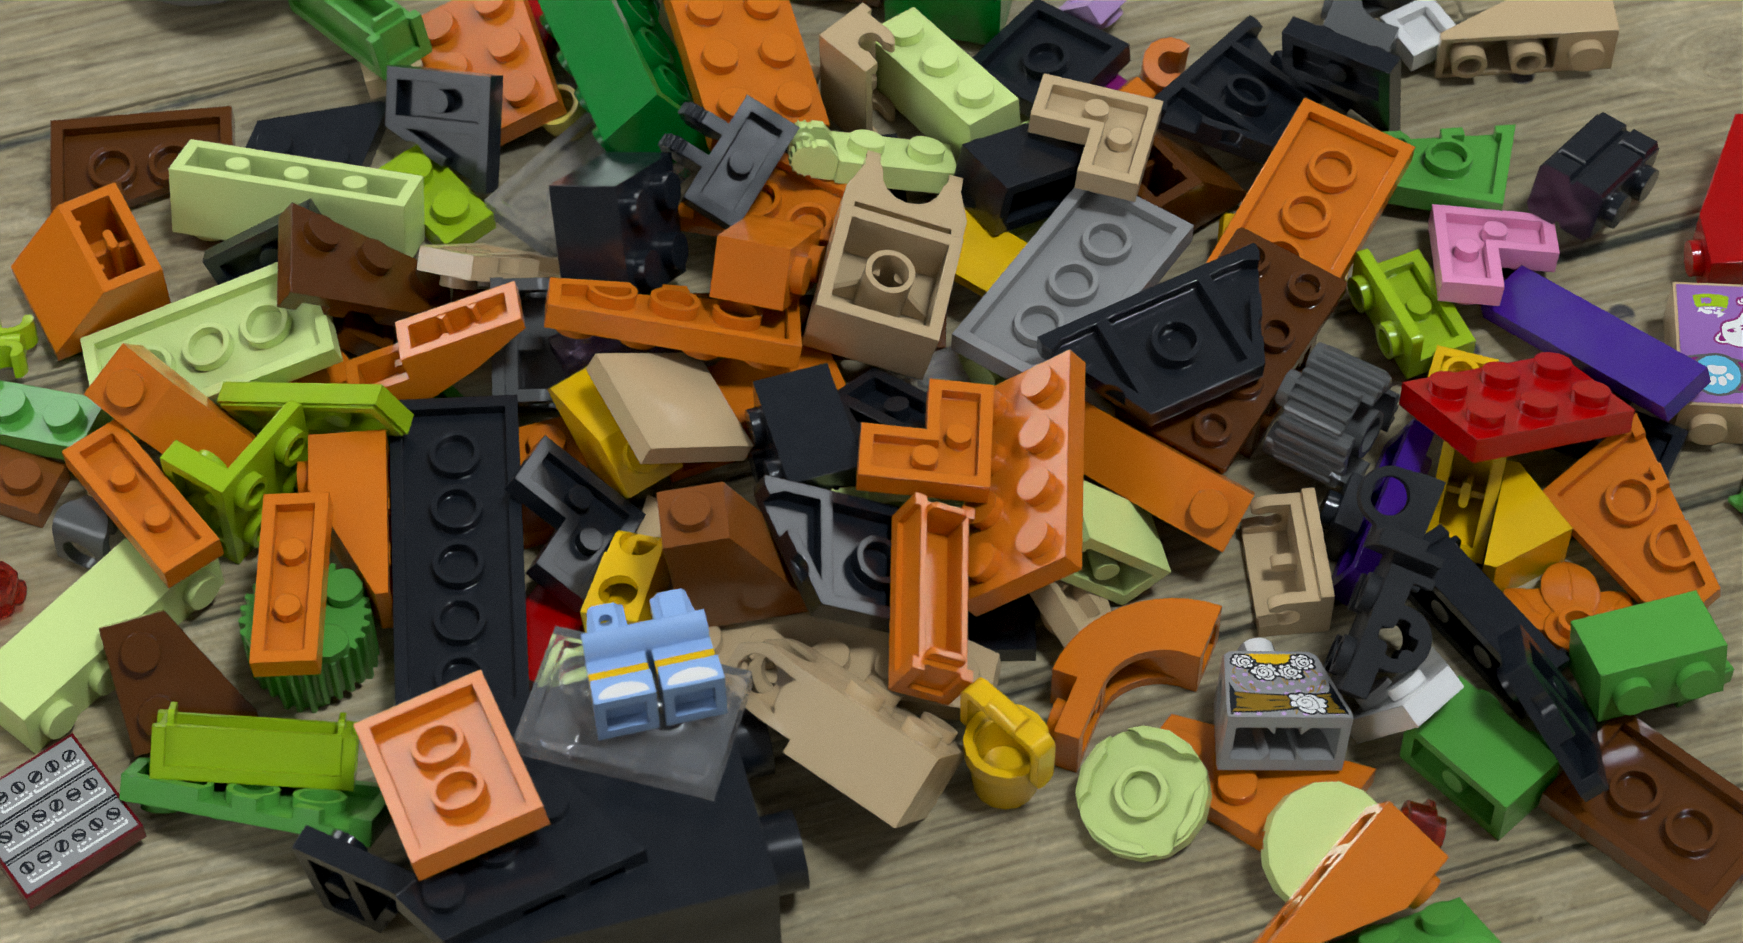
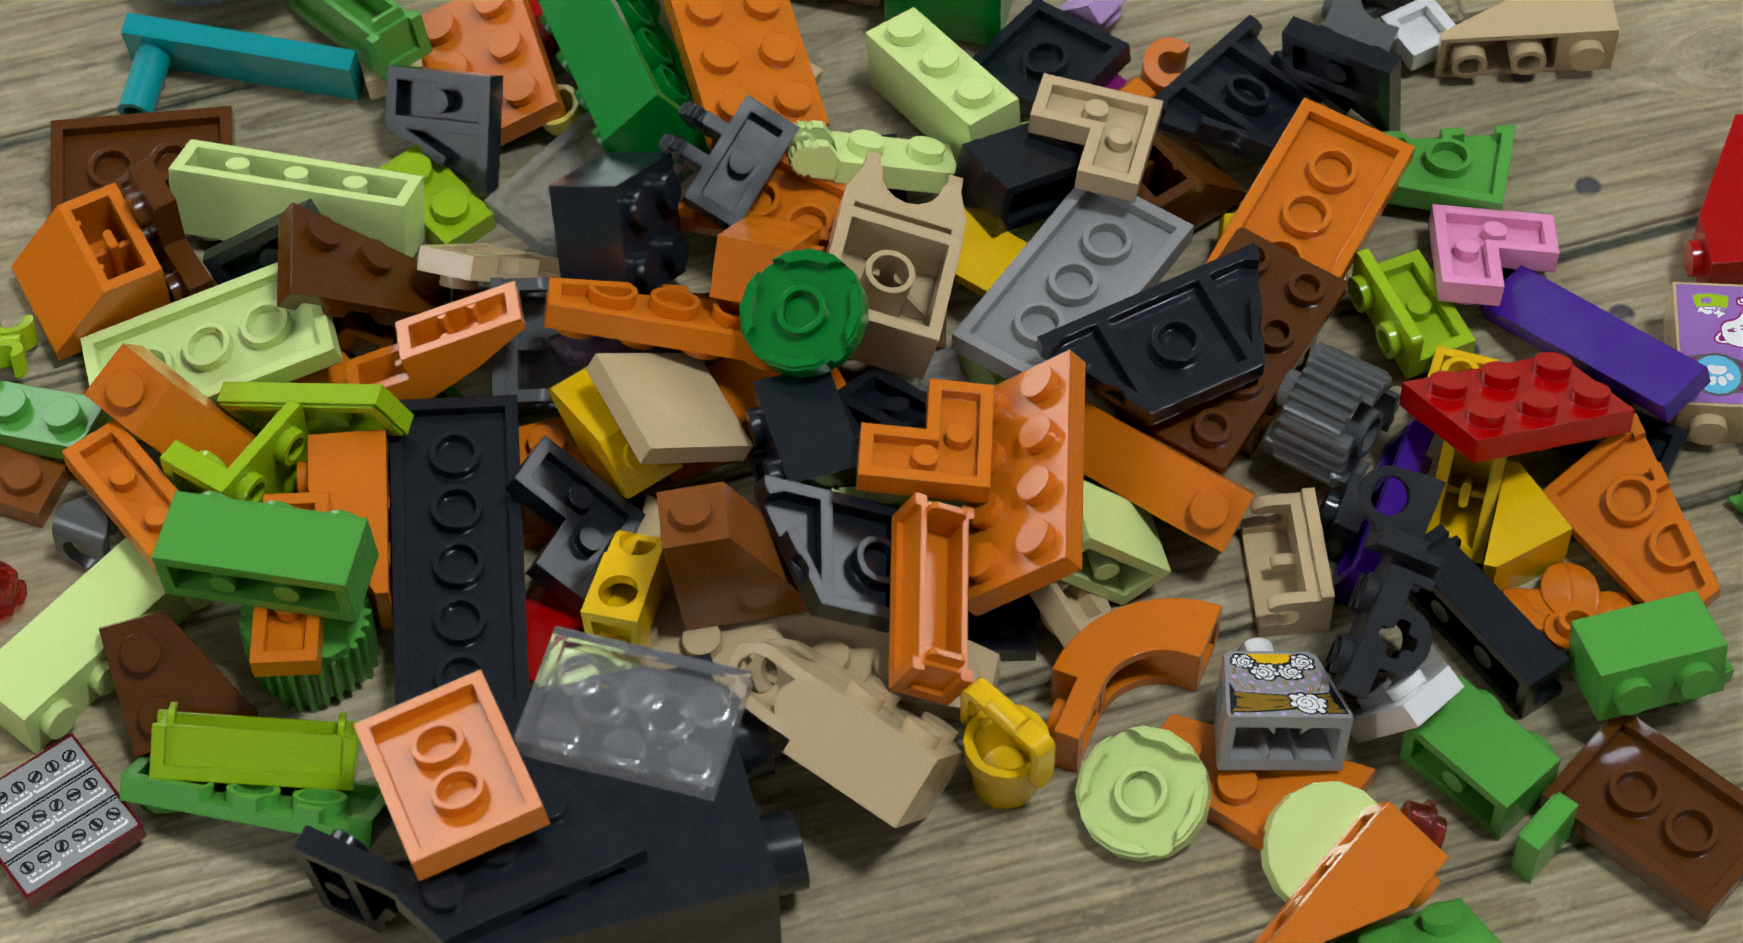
(162, 226): none -> reddish brown plate
(230, 54): none -> teal piece
(266, 555): none -> bright green brick
(333, 134): black wing -> none
(670, 647): light blue hips -> none
(804, 313): none -> green tile
(850, 70): tan hinge -> none
(1543, 836): none -> bright green tile
(1555, 710): black wing -> none
(1595, 177): black brick -> none

